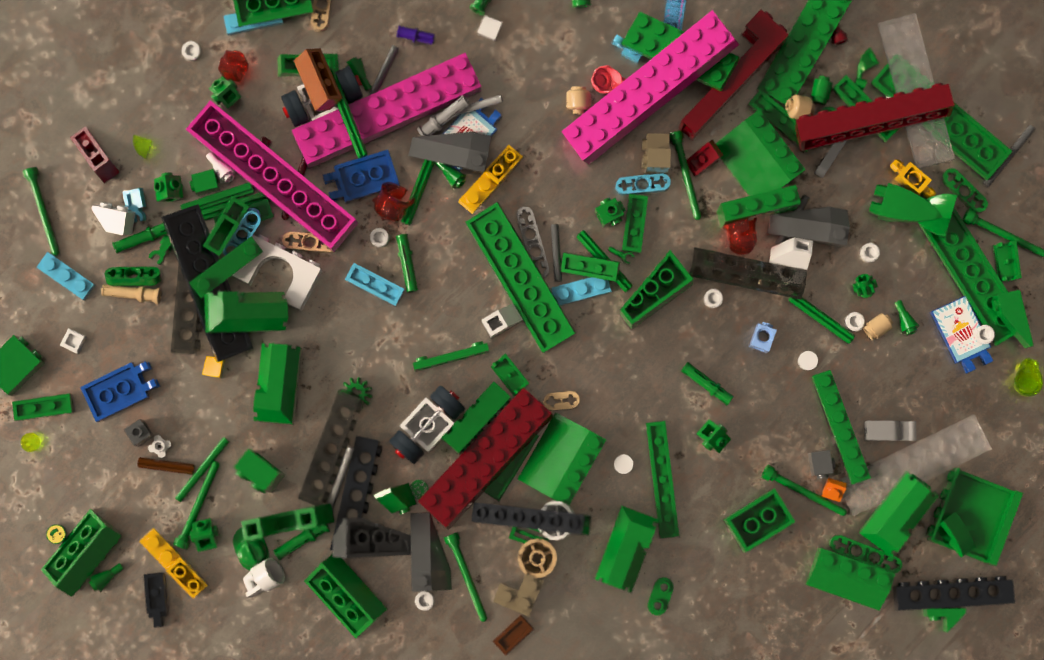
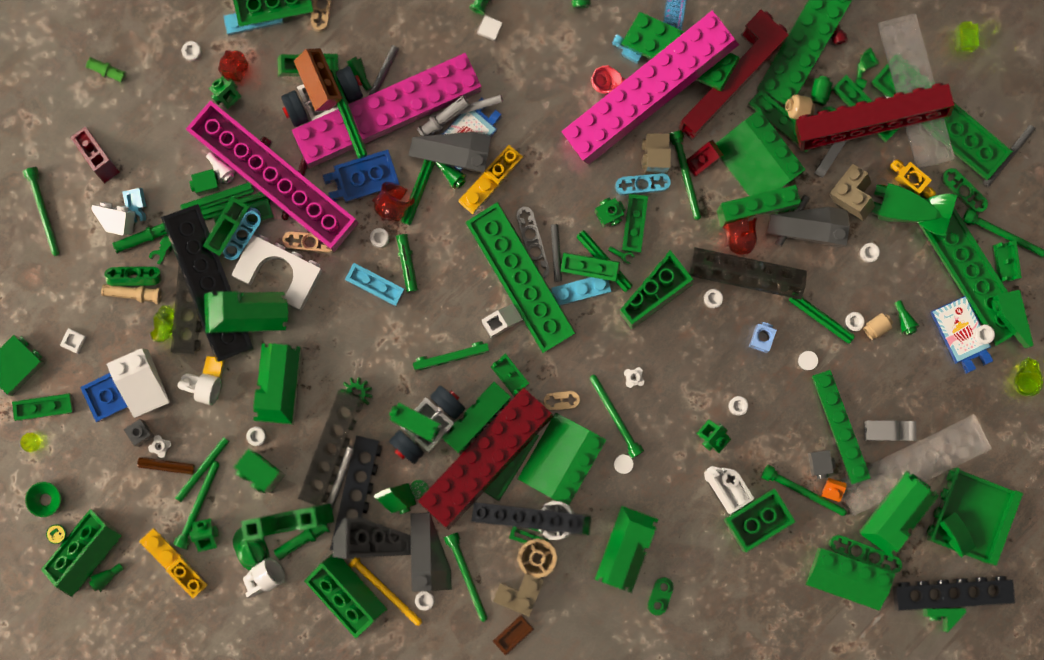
(34, 495): none -> green piece
(65, 276): medium azure plate -> none
(105, 69): none -> bright green pin
(138, 382): none -> white slope
(142, 146): clear neon green tile -> none
(155, 597): black hinge -> none
(162, 324): none -> clear neon green hair
(168, 187): green brick -> none
(205, 387): none -> white piece
(226, 267): green plate -> none
(256, 436): none -> white tile
(385, 591): none -> yellow bar
(415, 35): dark purple axle -> none
(415, 422): none -> green brick
(578, 100): tan head -> none
(633, 382): none -> white plate
(634, 448): none -> green piece
(662, 479): green plate -> none
(704, 381): green pin -> none
(731, 494): none -> white piece
(738, 406): none -> white tile
(792, 253): white slope -> none
(850, 192): none -> dark tan brick
(865, 285): green gear -> none
(967, 36): none -> clear neon green brick

